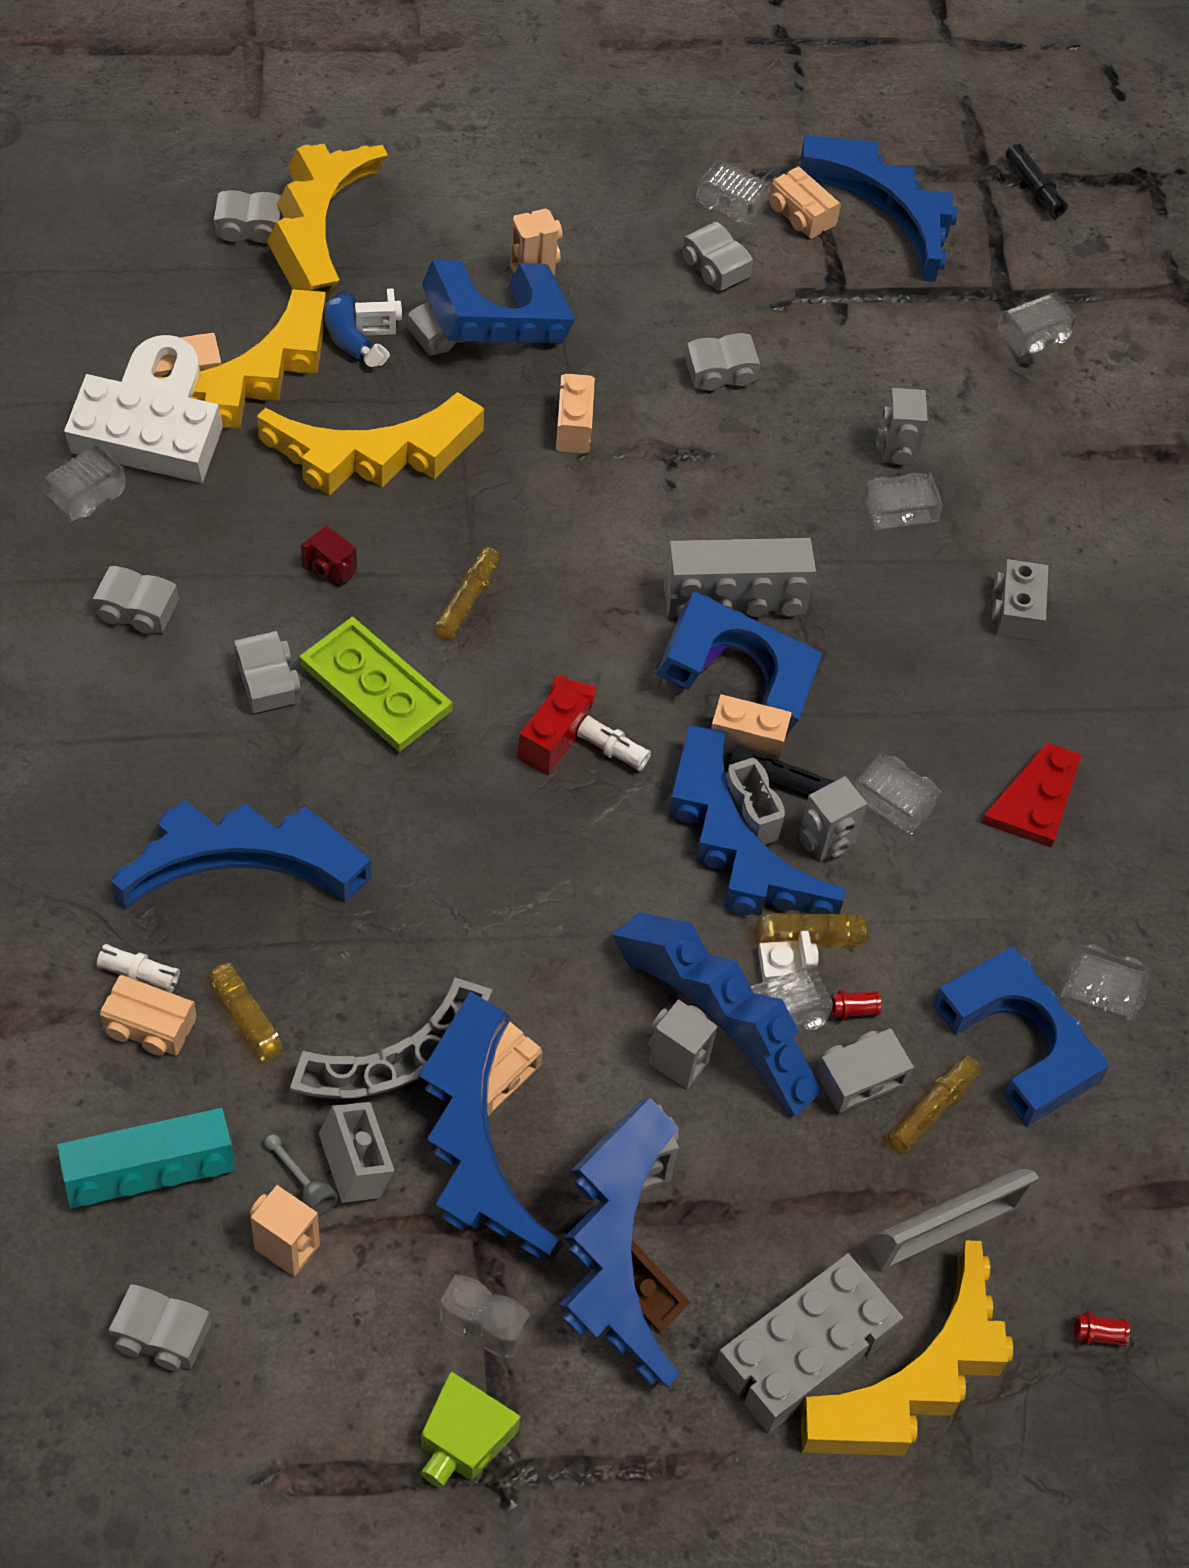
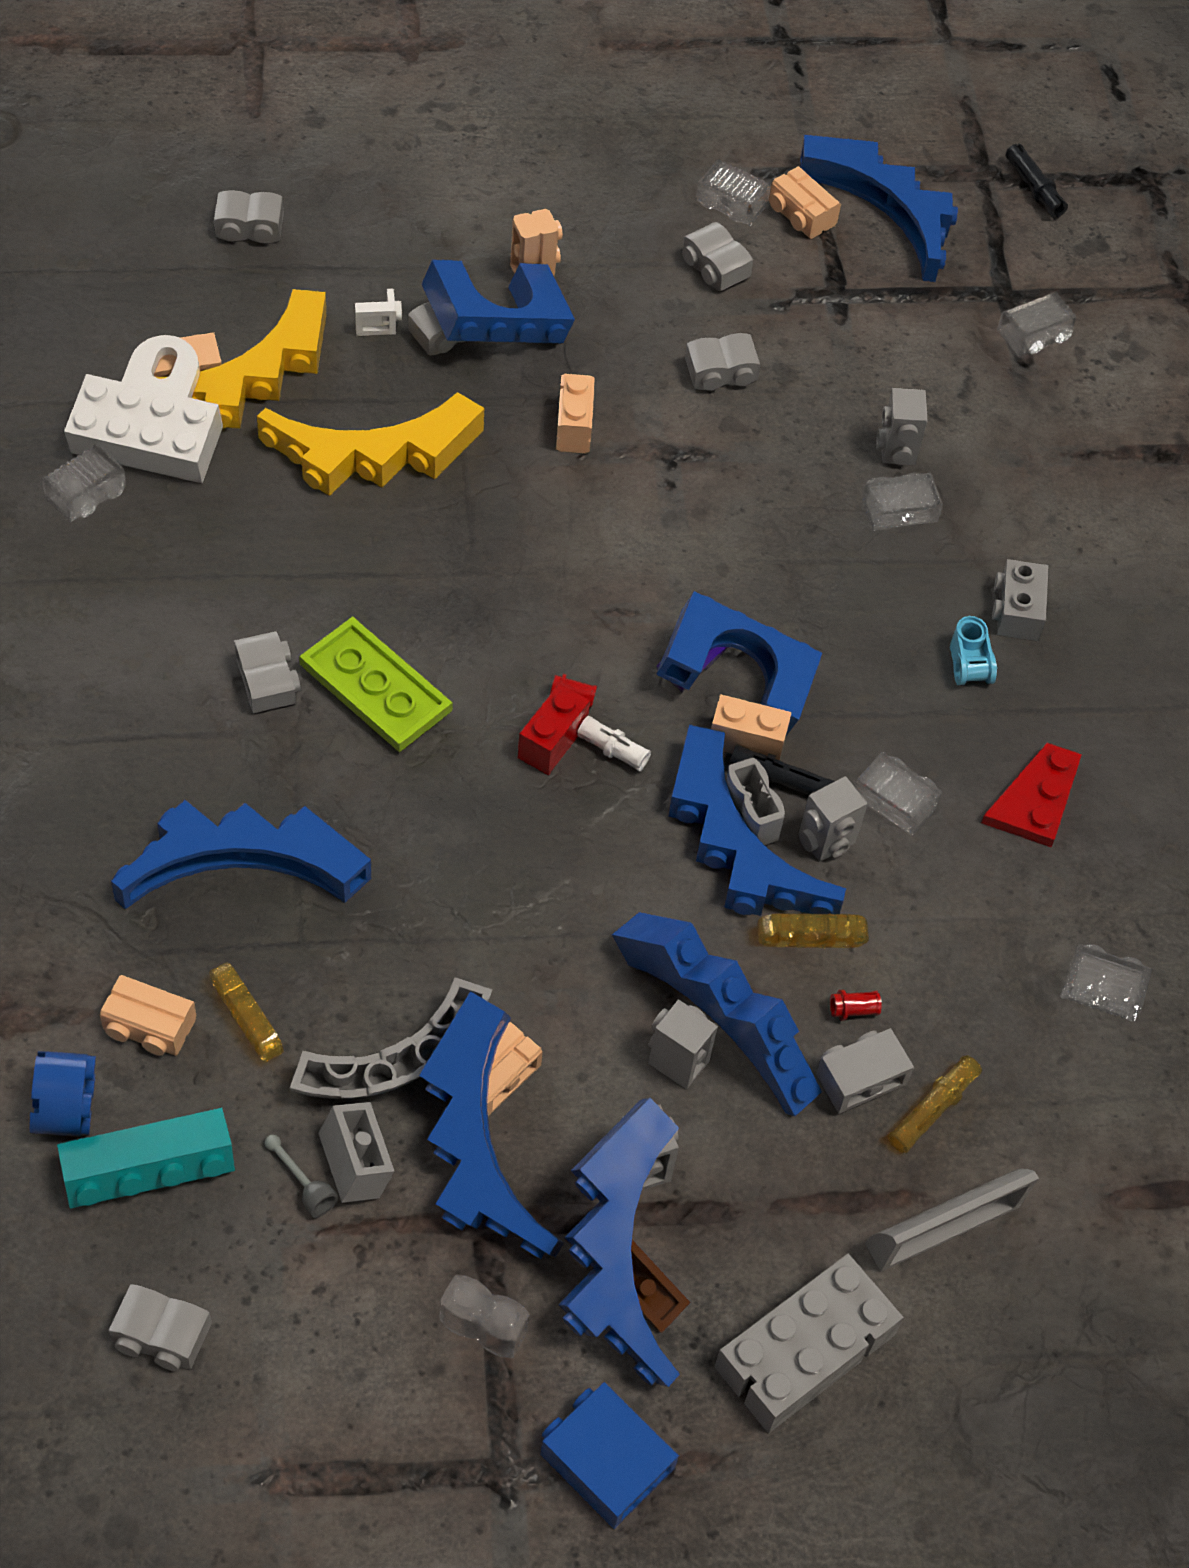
(62, 1093): none -> blue brick
(135, 599): light grey brick -> none
(138, 968): white pin -> none
(284, 1230): light nougat brick -> none
(301, 235): yellow arch -> none
(329, 555): dark red brick -> none
(342, 328): blue arm -> none
(465, 1431): lime torso -> none
(474, 582): clear yellow pin -> none
(607, 1454): none -> blue brick
(742, 574): light grey piece -> none
(786, 957): white bracket -> none
(802, 995): clear brick -> none
(878, 1416): yellow arch -> none
(974, 657): none -> medium azure piece
(1011, 986): blue arch -> none
(1100, 1329): red pin -> none

